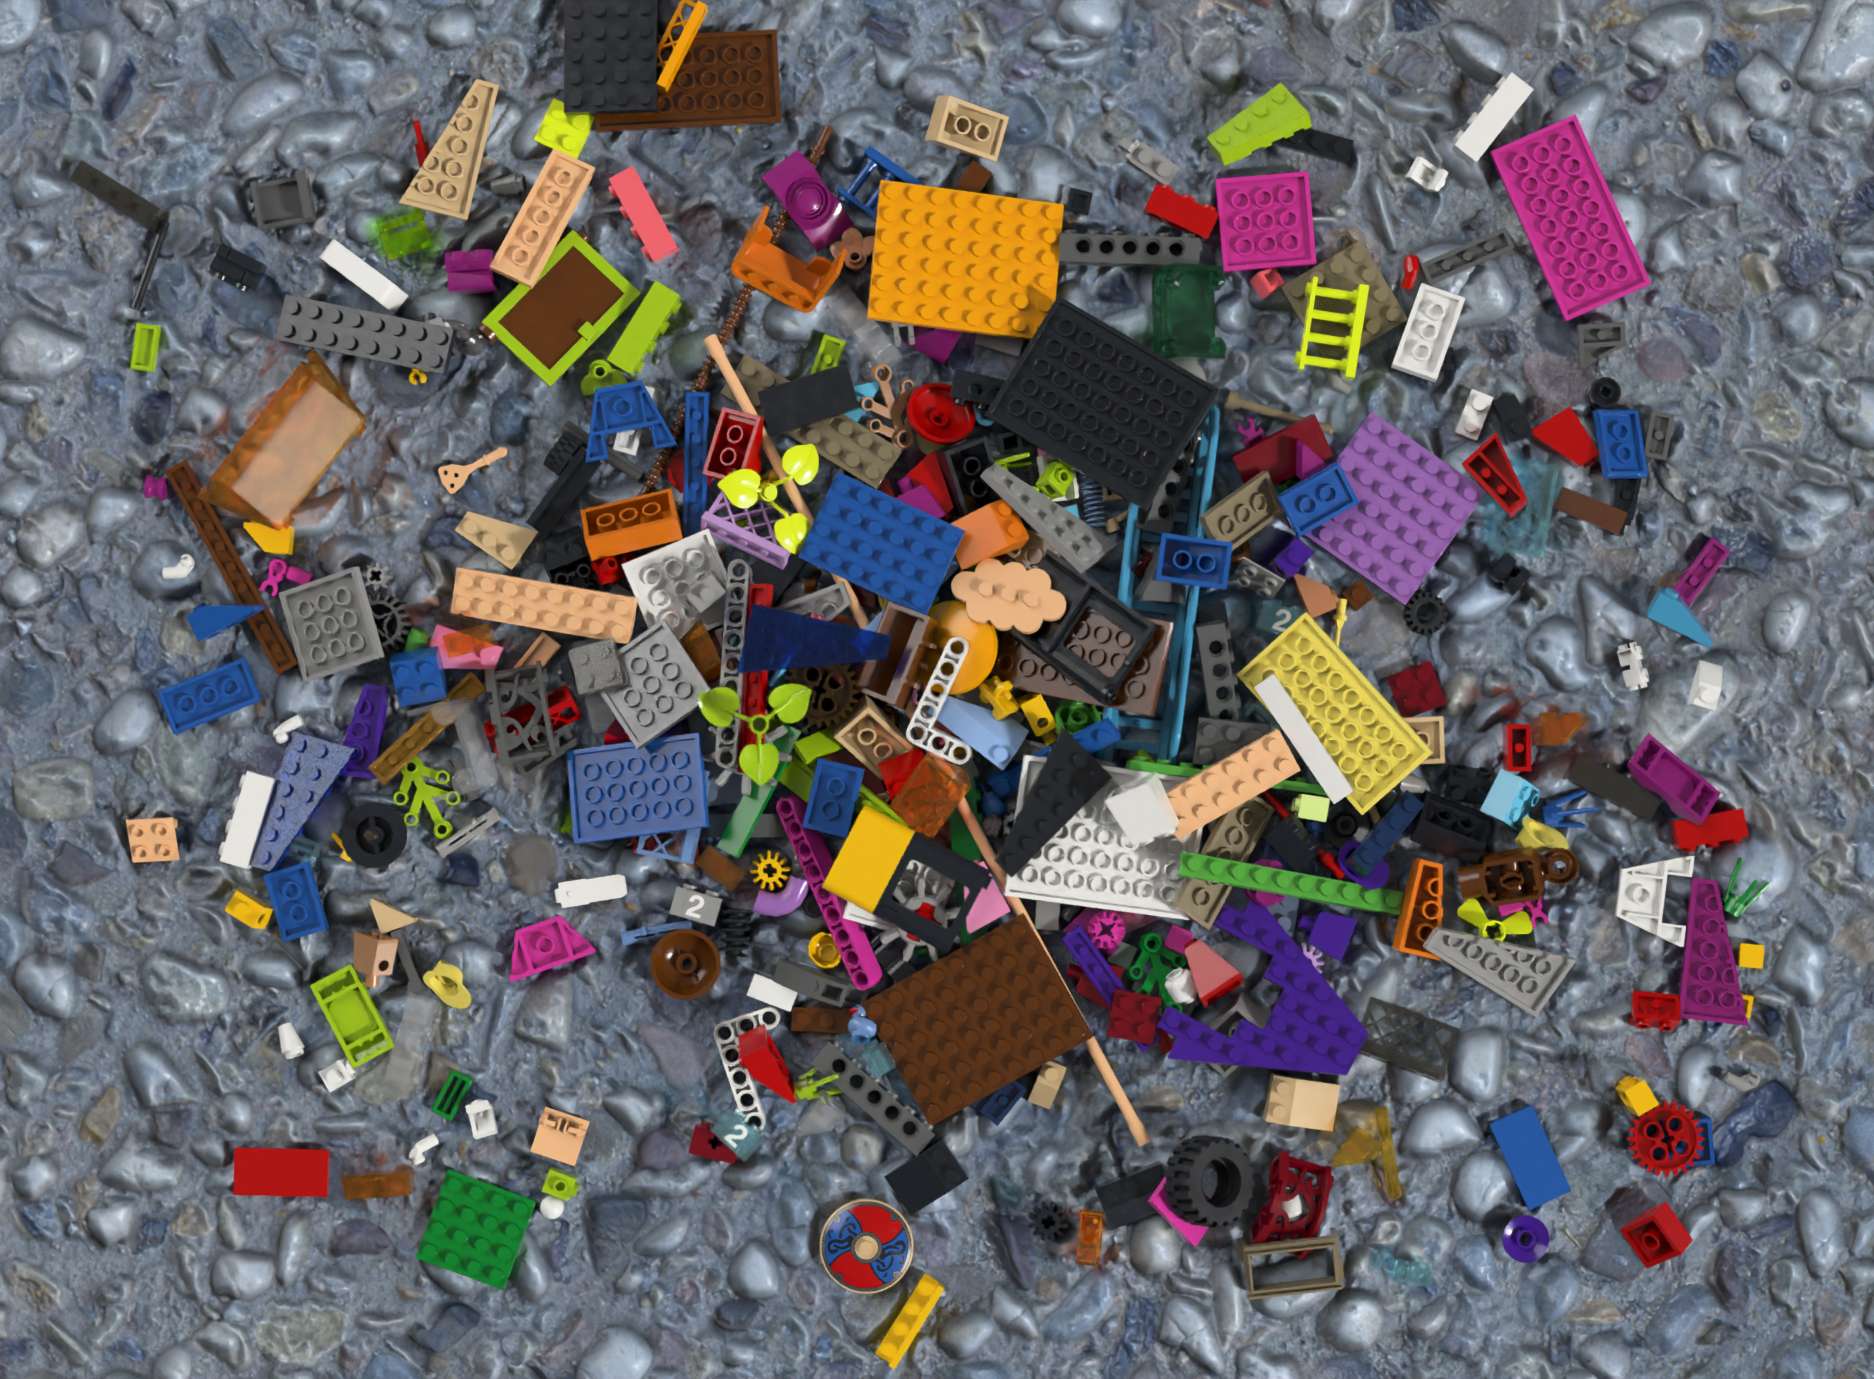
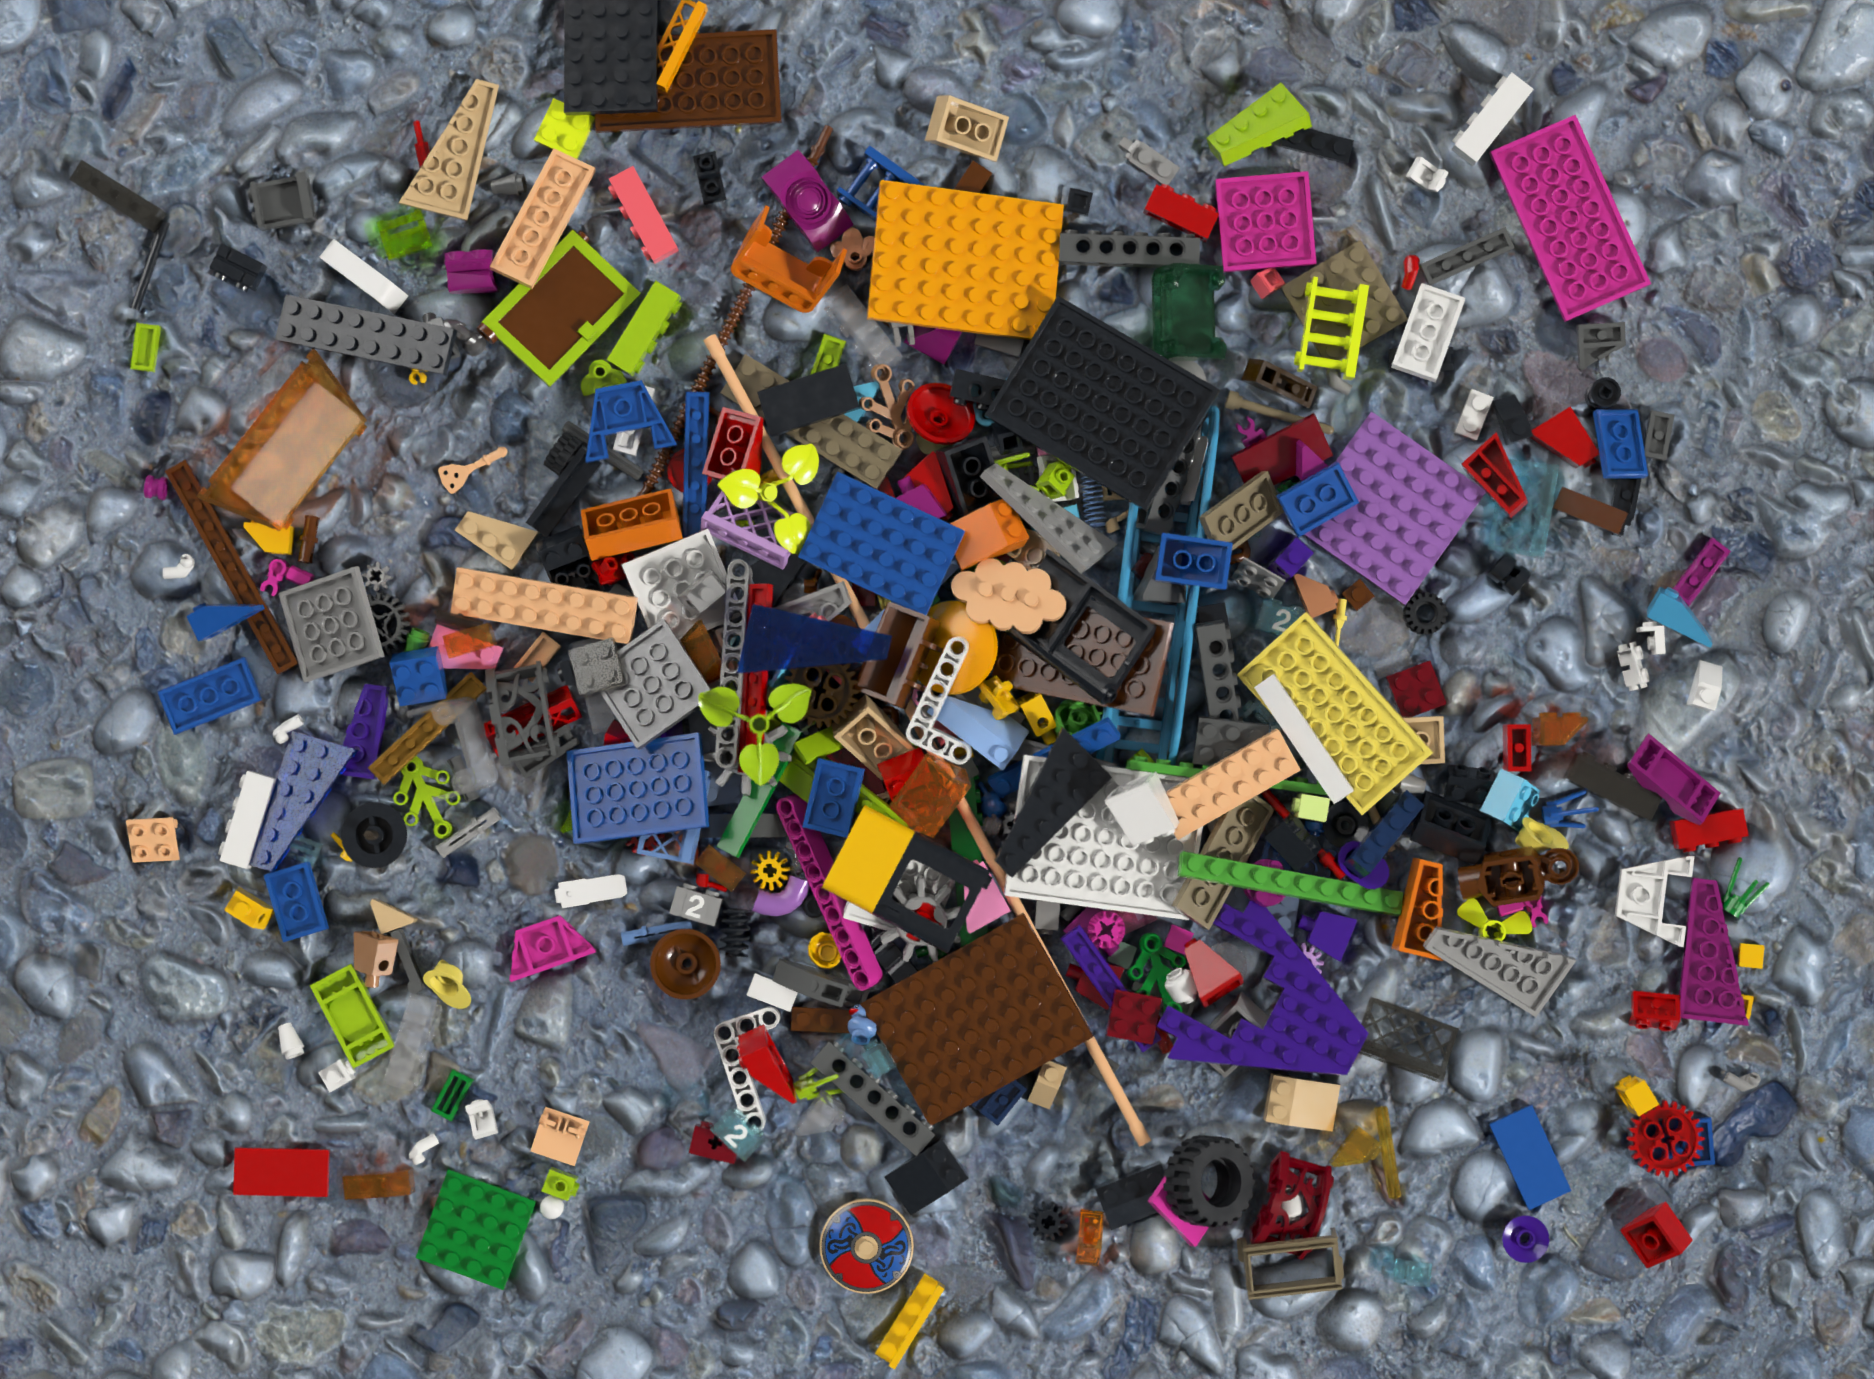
(308, 539): none -> reddish brown pin
(703, 881): none -> red hand
(709, 178): none -> black slope
(1193, 476): none -> white piece
(1279, 382): none -> dark brown slope
(1656, 640): none -> white bracket

